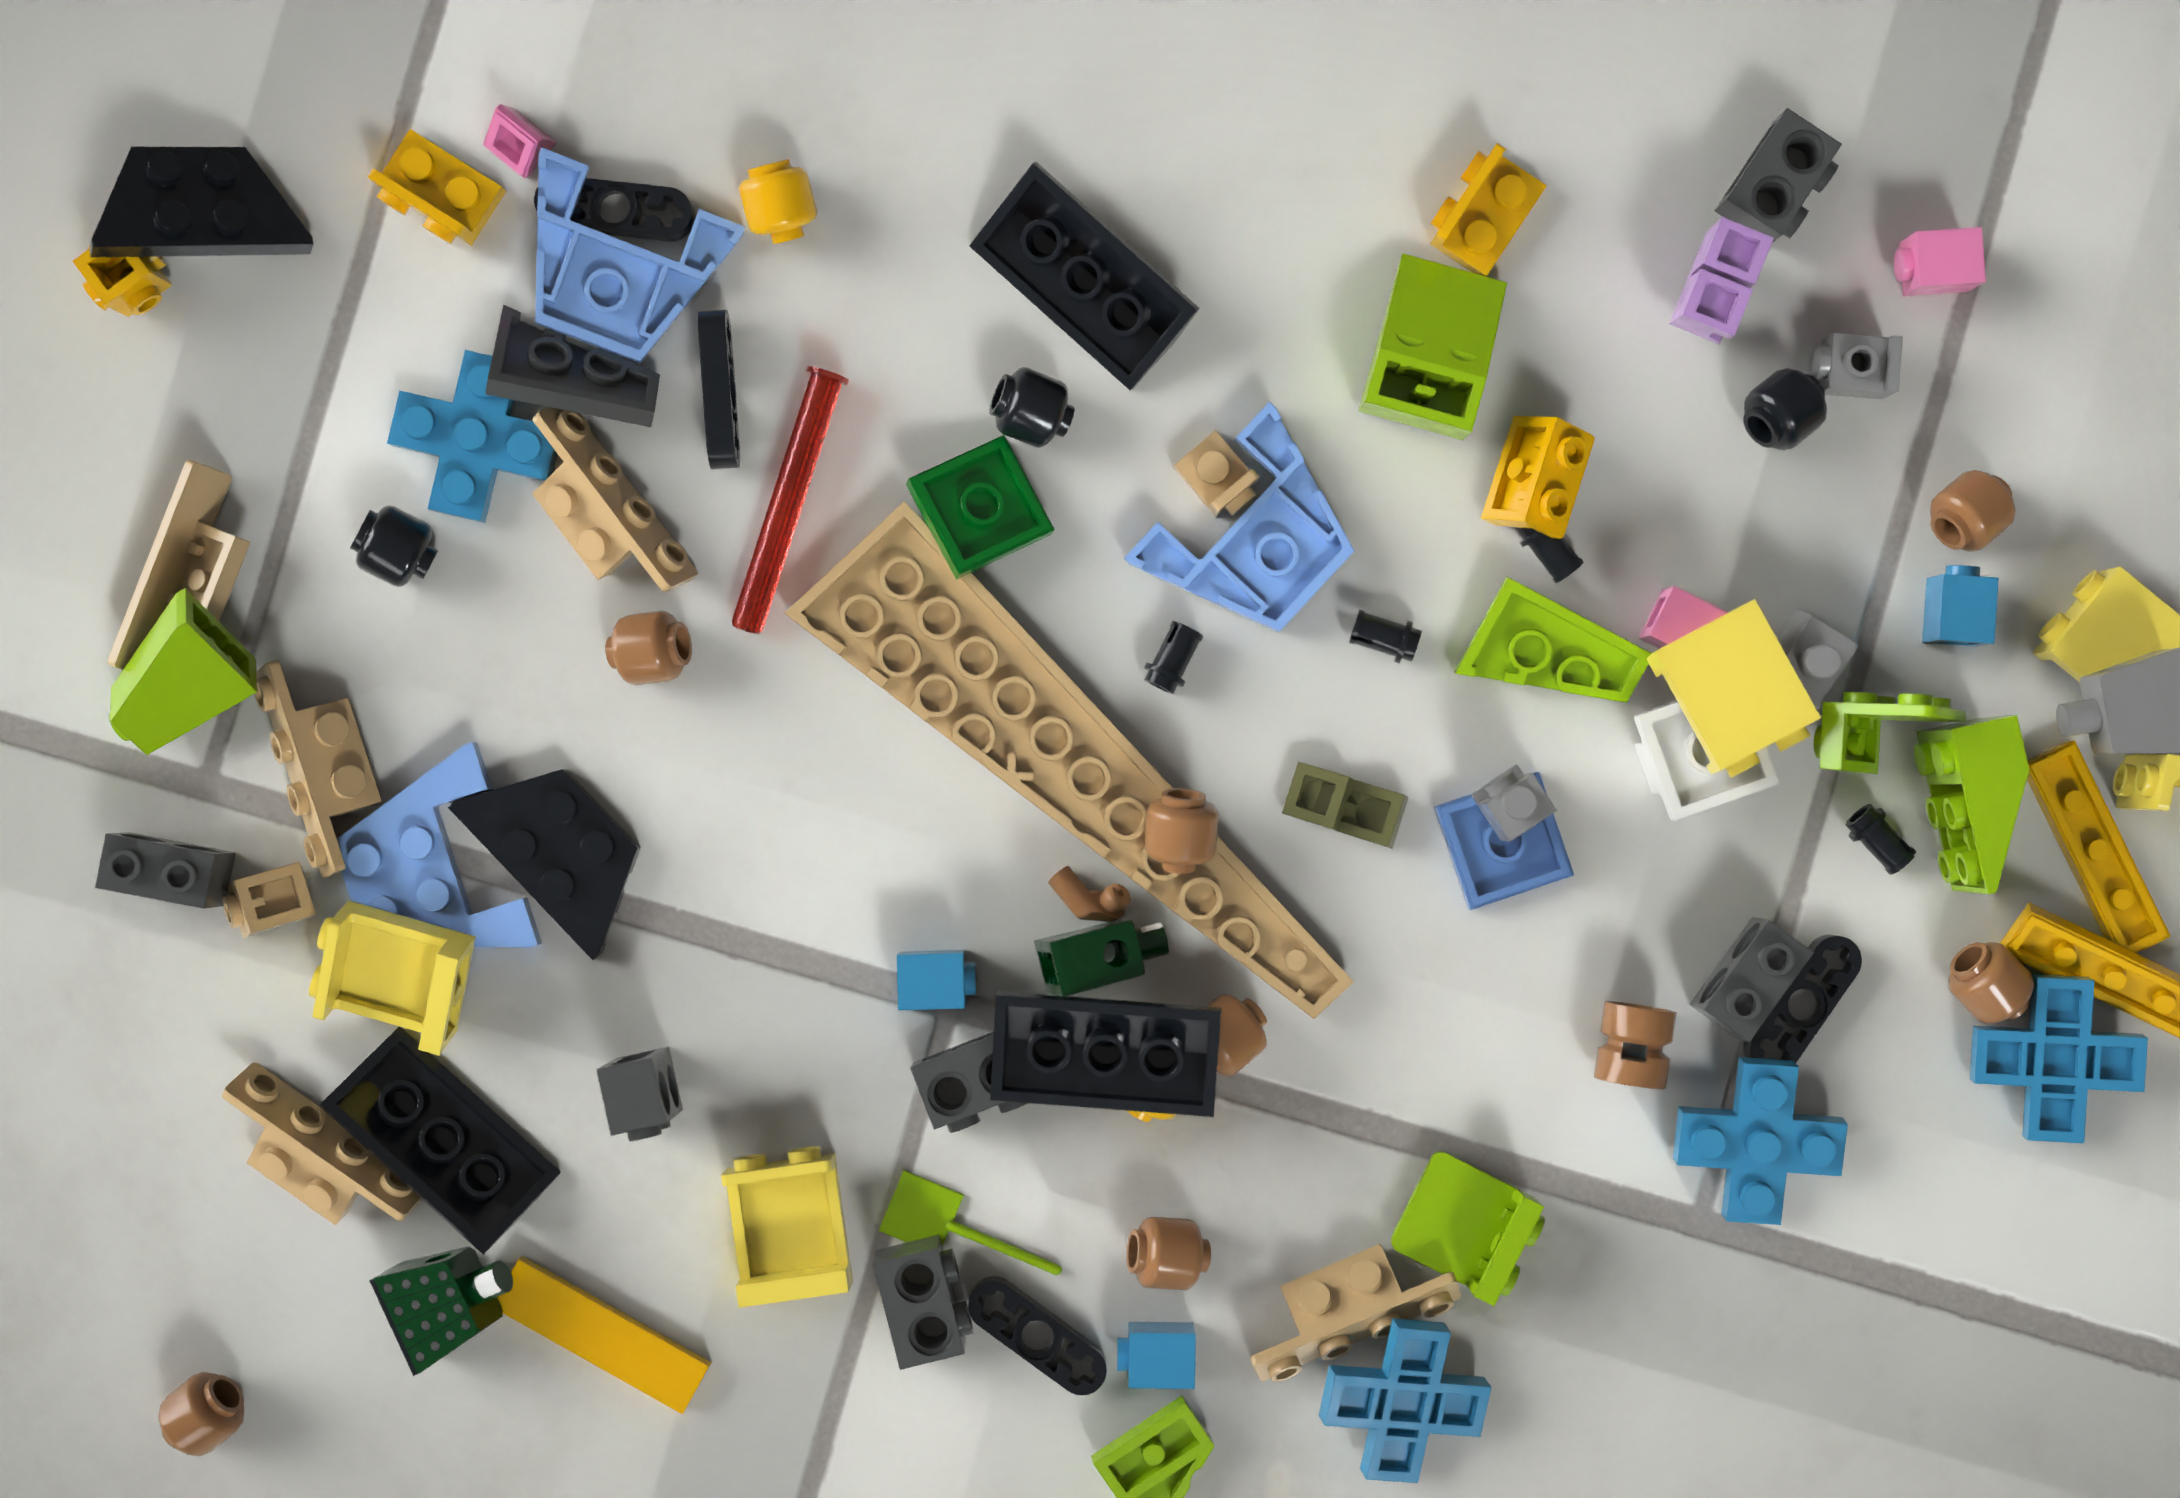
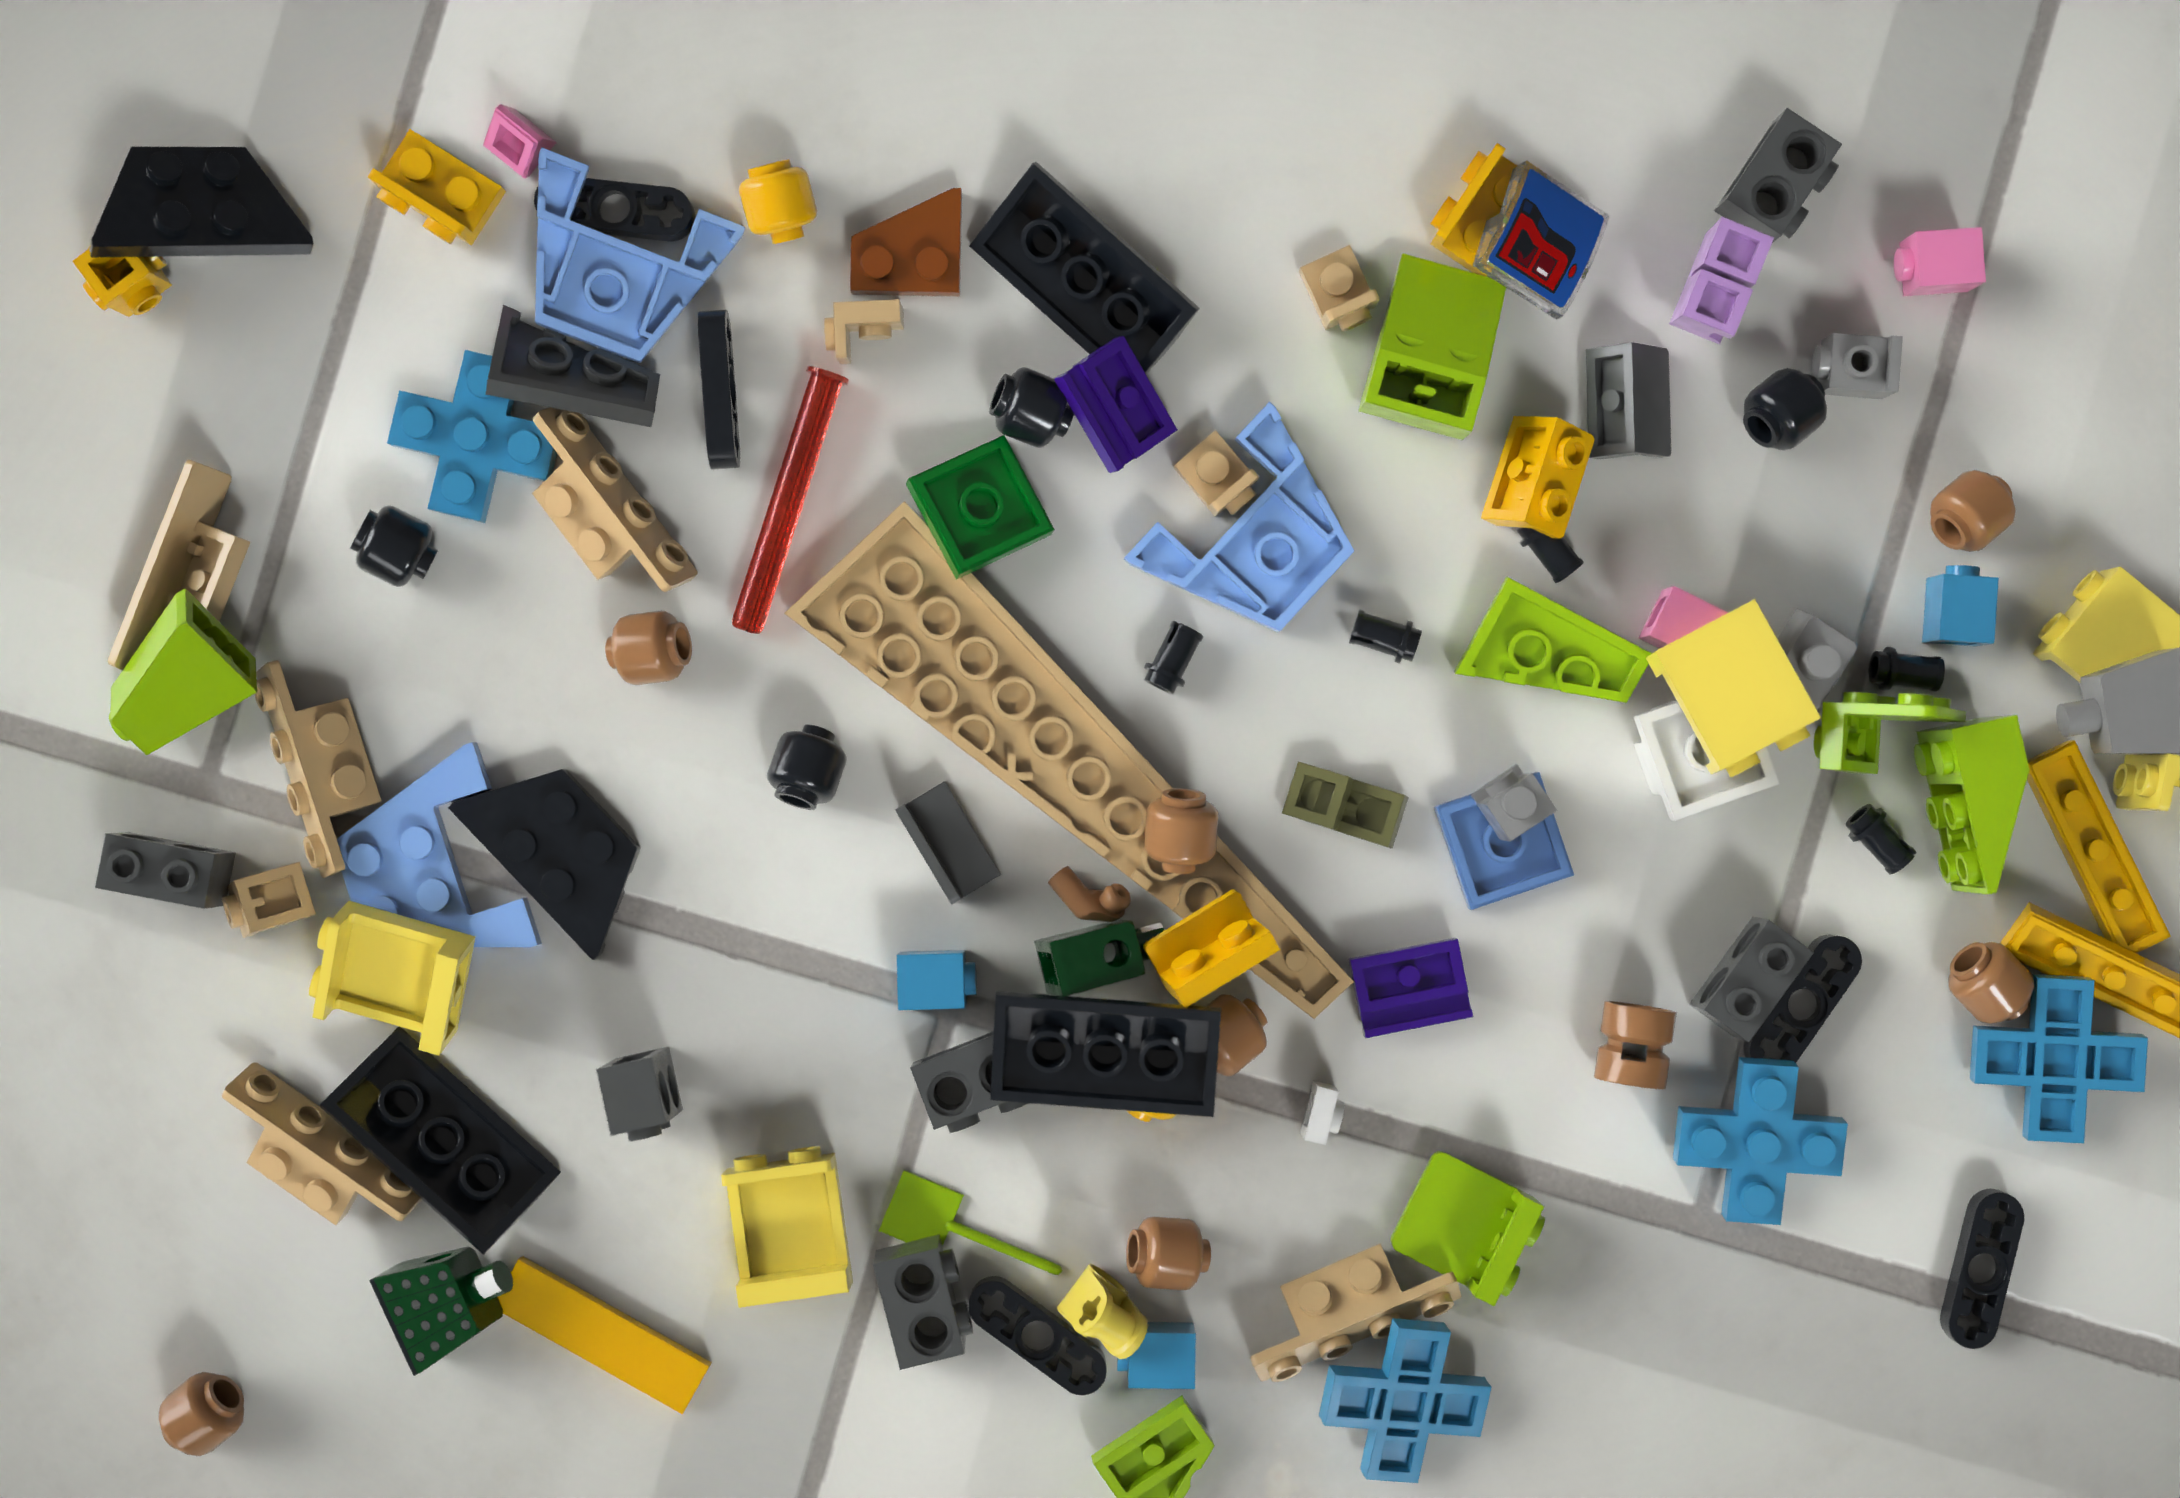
(806, 767): none -> black head
(869, 318): none -> tan bracket
(911, 251): none -> dark orange wing
(948, 842): none -> dark grey panel
(1103, 1310): none -> light yellow piece
(1116, 404): none -> dark purple plate
(1209, 948): none -> yellow bracket
(1322, 1113): none -> white plate
(1339, 290): none -> tan bracket
(1410, 987): none -> dark purple plate
(1541, 240): none -> slope
(1628, 400): none -> dark grey panel
(1895, 669): none -> black pin
(1996, 1288): none -> black beam

